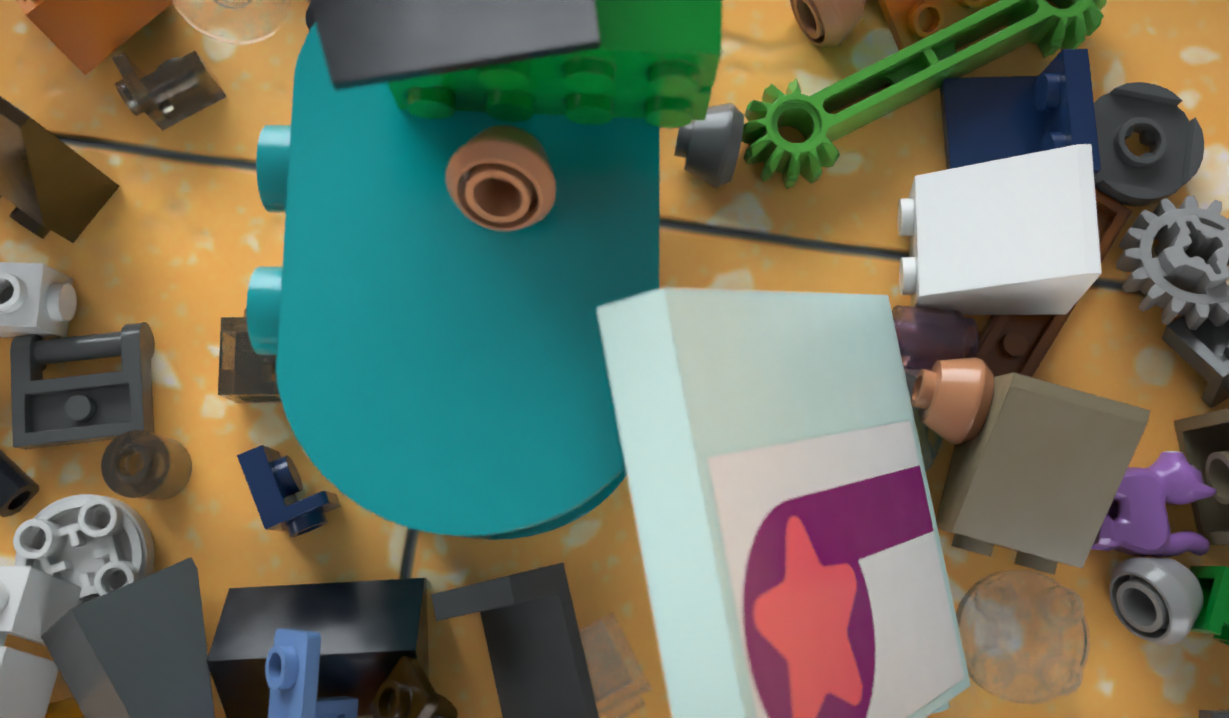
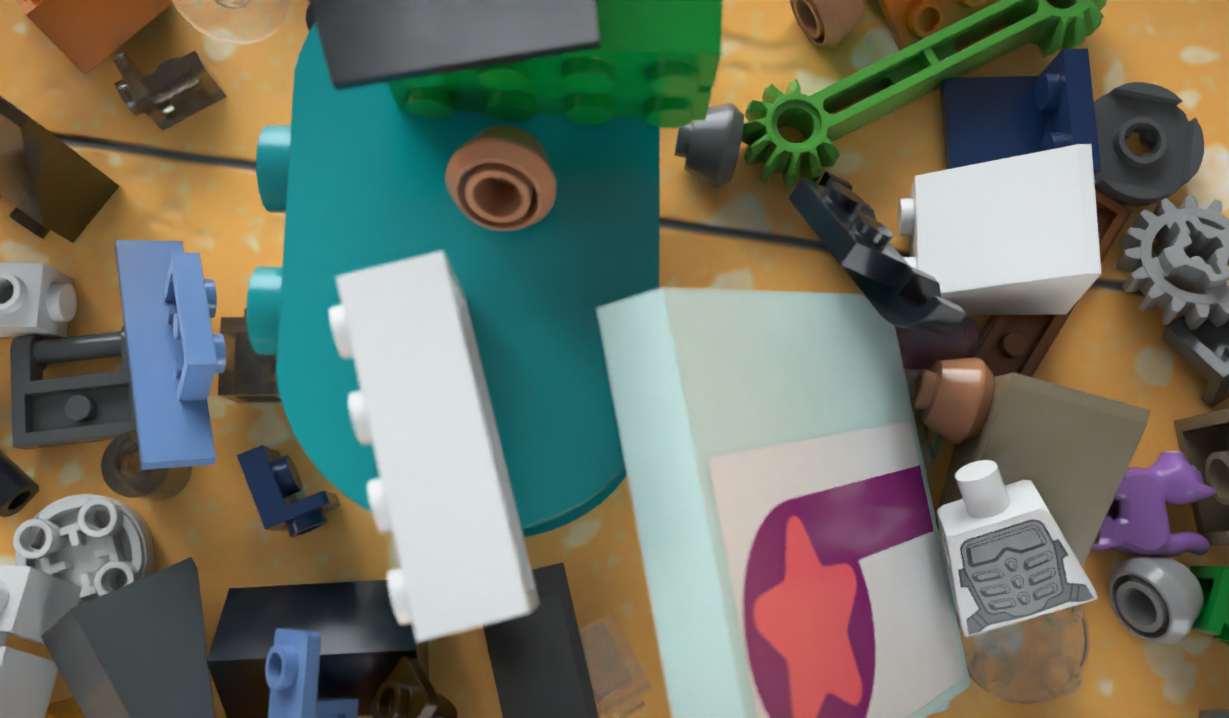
(169, 350): none -> medium blue bracket
(434, 448): none -> white piece
(864, 250): none -> black plate
(1006, 553): none -> torso

